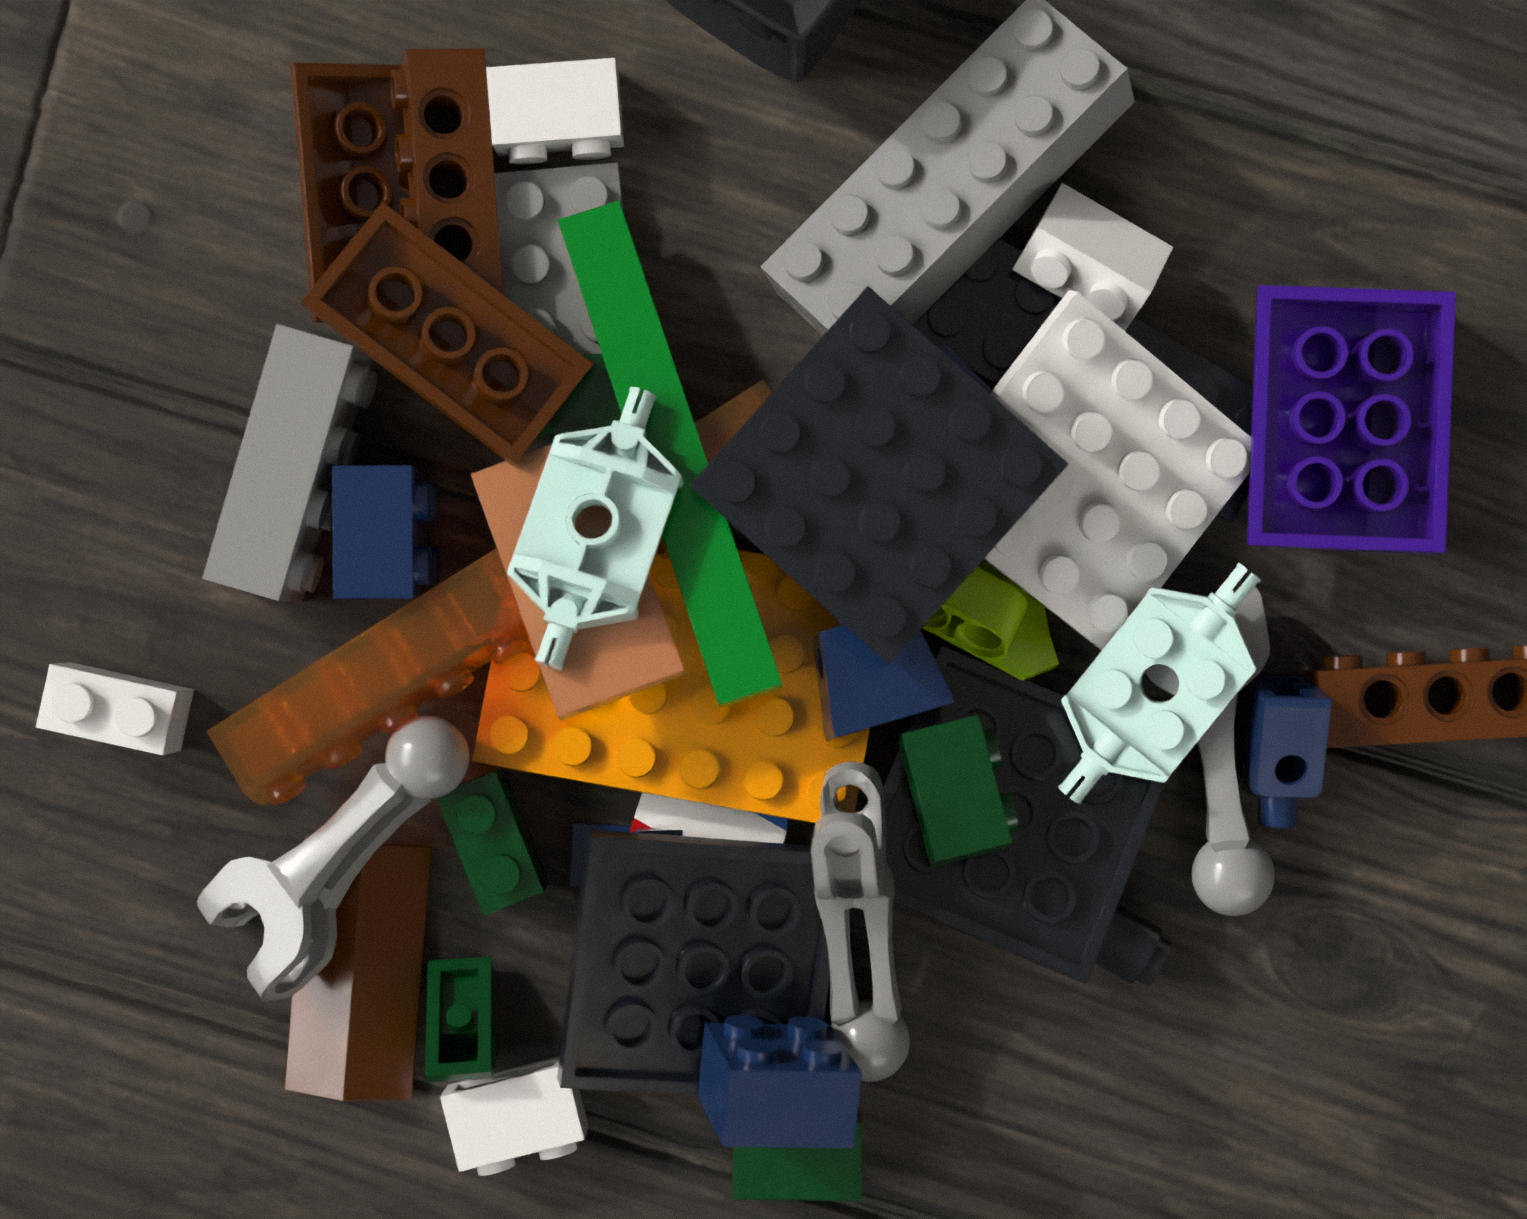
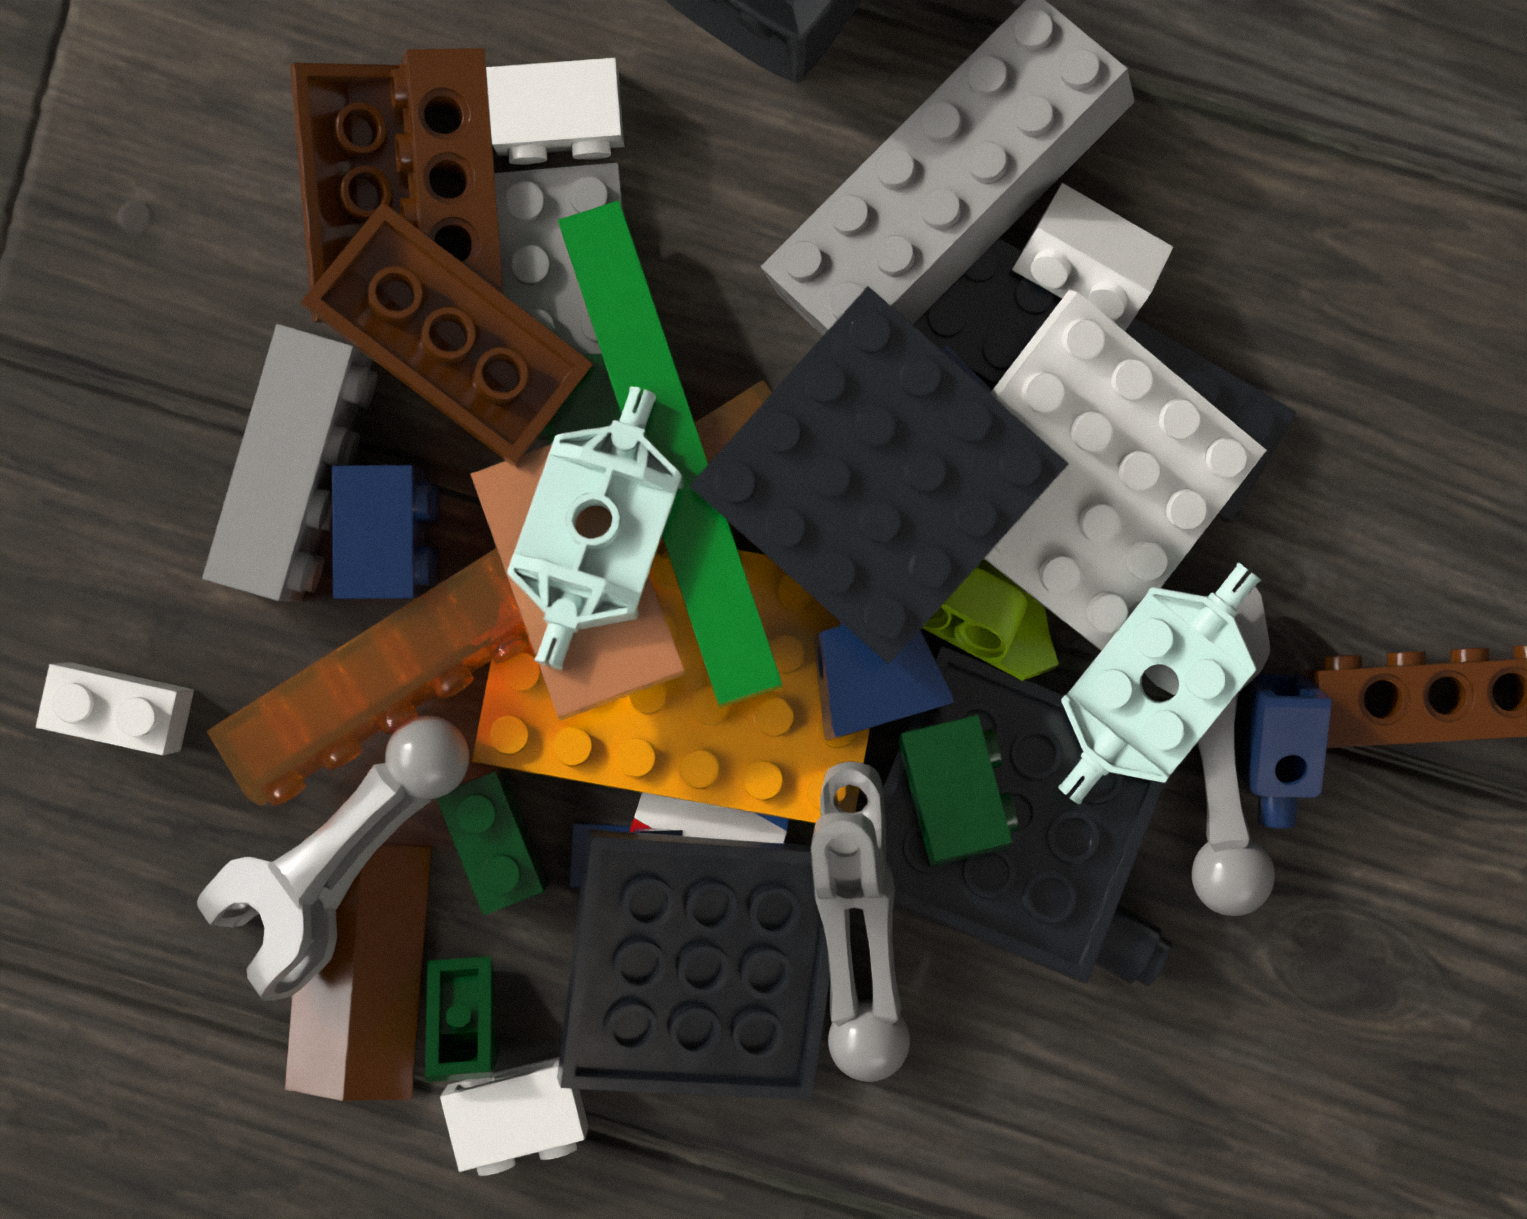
(779, 1084): dark blue brick -> none
(799, 1172): dark green brick -> none
(1351, 419): dark purple slope -> none

